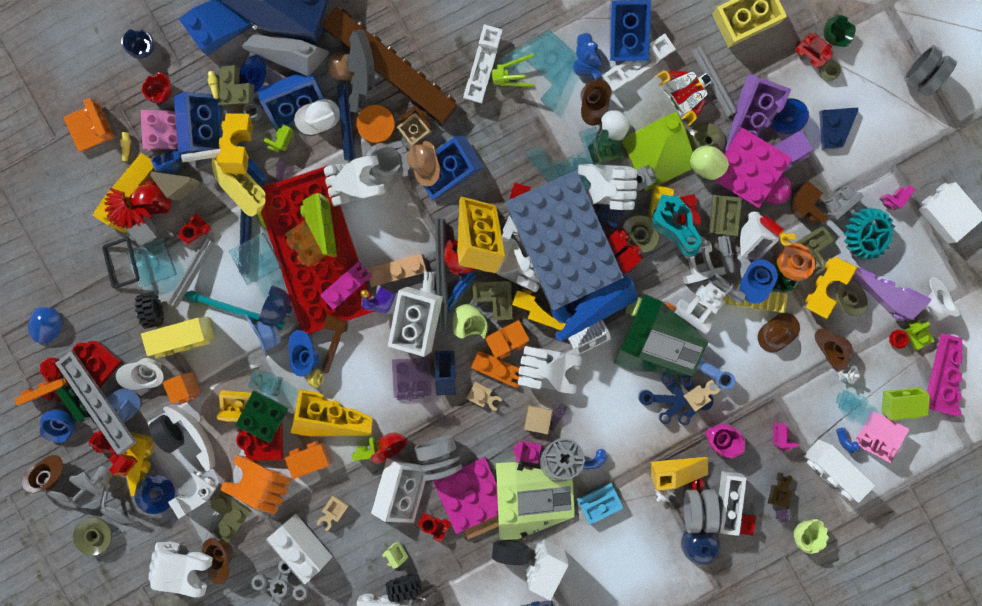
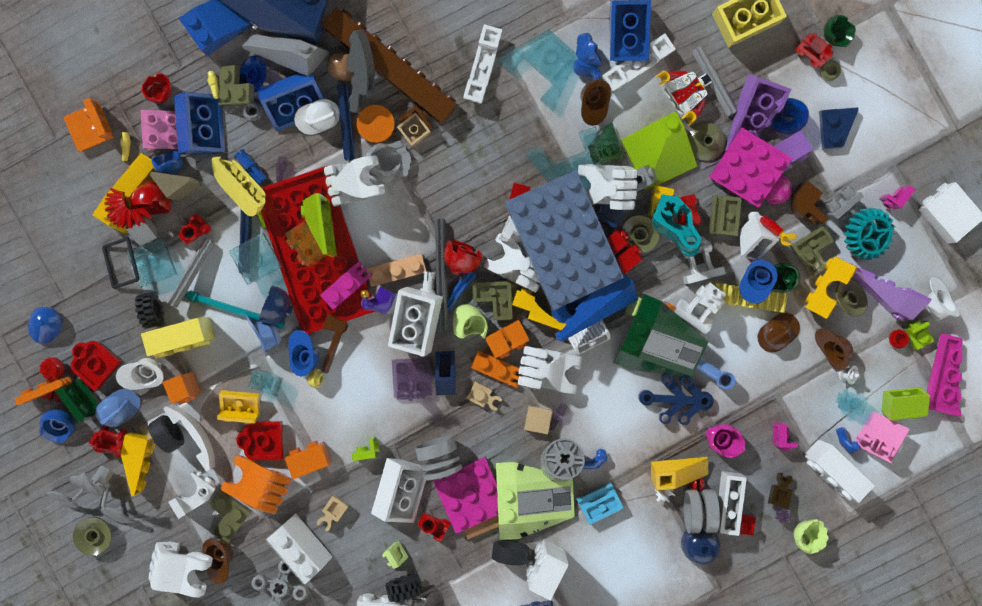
(43, 475): reddish brown piece -> none
(96, 403): light grey plate -> none
(122, 464): red tile -> none
(138, 43): dark blue hair -> none
(158, 504): clear blue dish -> none
(200, 155): white bar -> none
(235, 130): yellow arch -> none
(262, 416): dark green plate -> none
(282, 138): lime bracket -> none
(322, 417): yellow wedge -> none
(389, 446): red piece -> none
(424, 162): medium nougat piece -> none
(457, 164): blue slope -> none
(479, 236): yellow slope -> none
(502, 76): lime plant -> none
(527, 451): dark pink bracket -> none
(616, 124): white hair -> none
(699, 397): tan plate -> none
(709, 162): yellowish green piece -> none
(726, 254): light grey axle -> none
(727, 288): light grey axle -> none
(796, 262): orange tile -> none
(930, 70): dark grey wheel -> none

